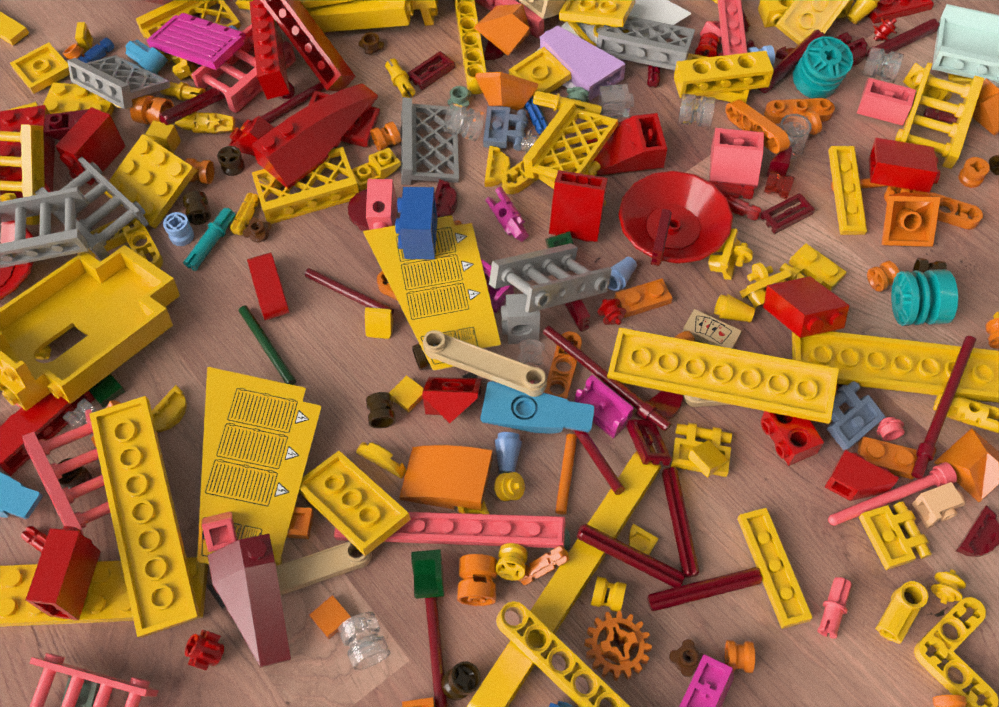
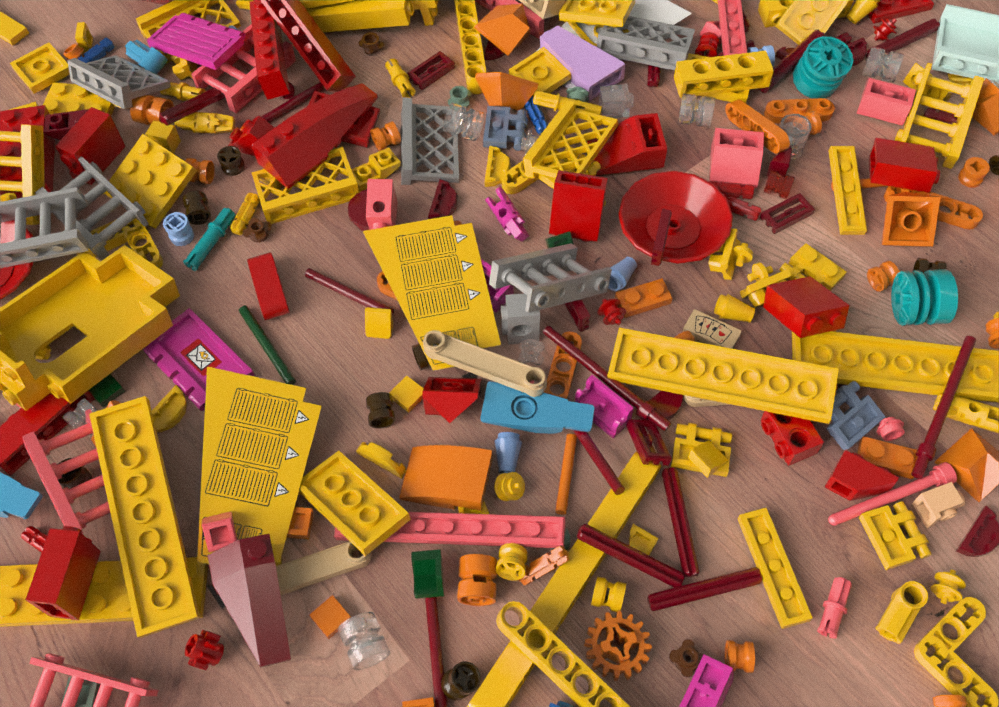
(186, 353): none -> dark pink hinge
(417, 222): blue brick -> none

